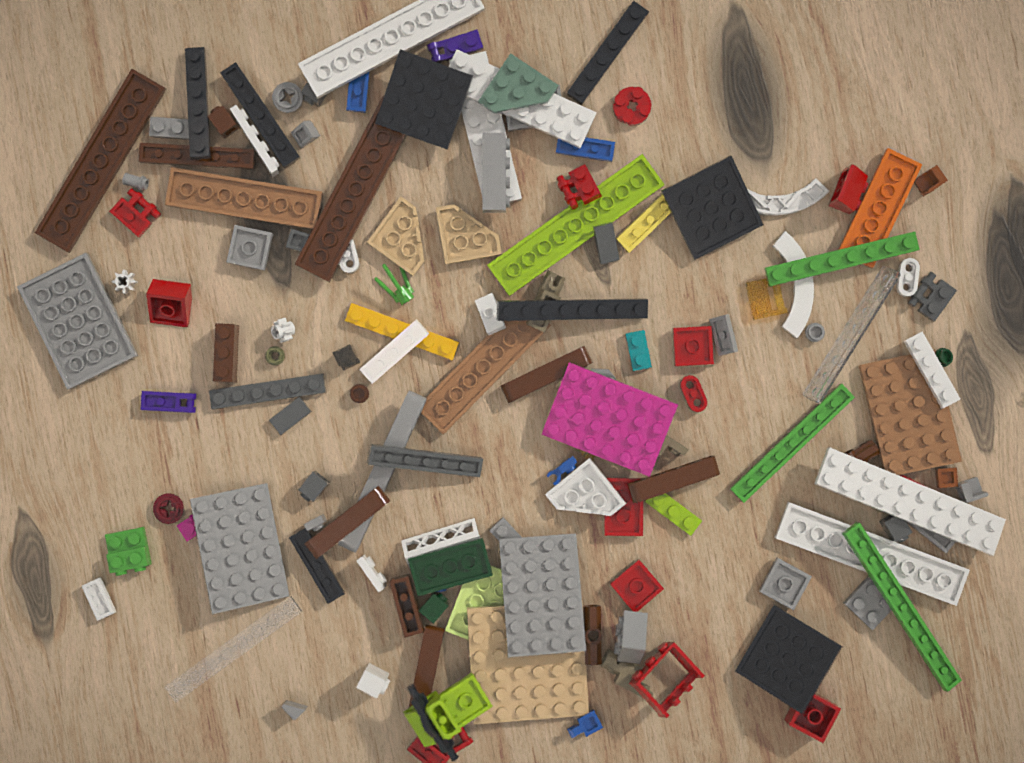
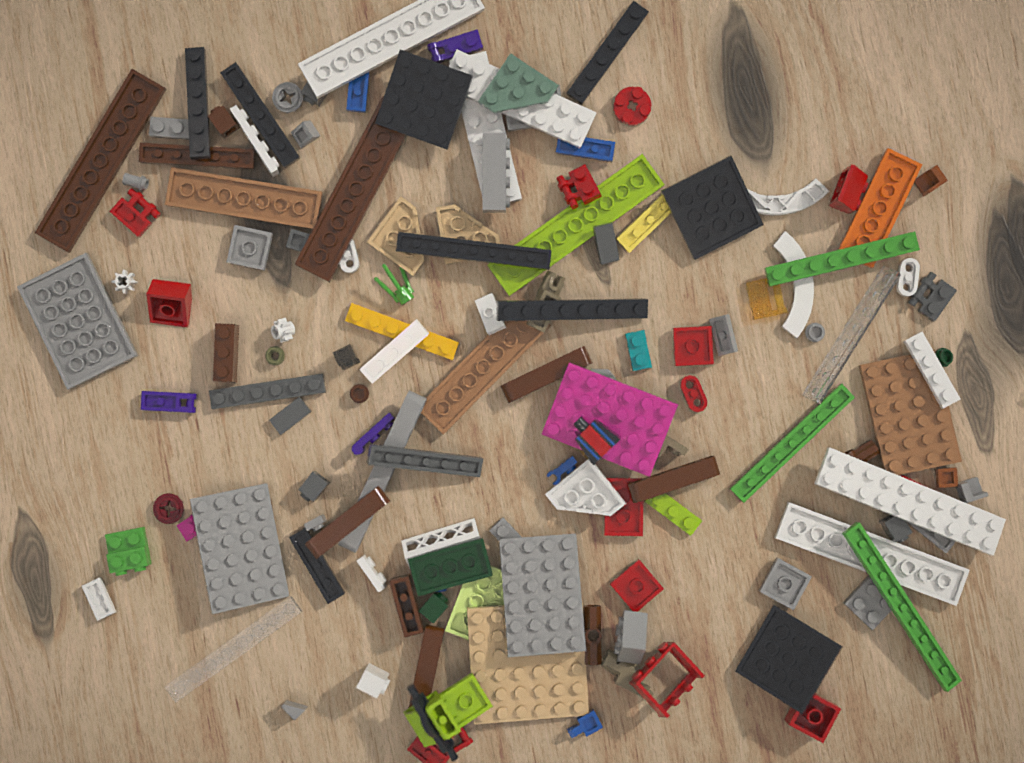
(373, 434): none -> dark purple plate
(473, 250): none -> black plate
(595, 438): none -> torso

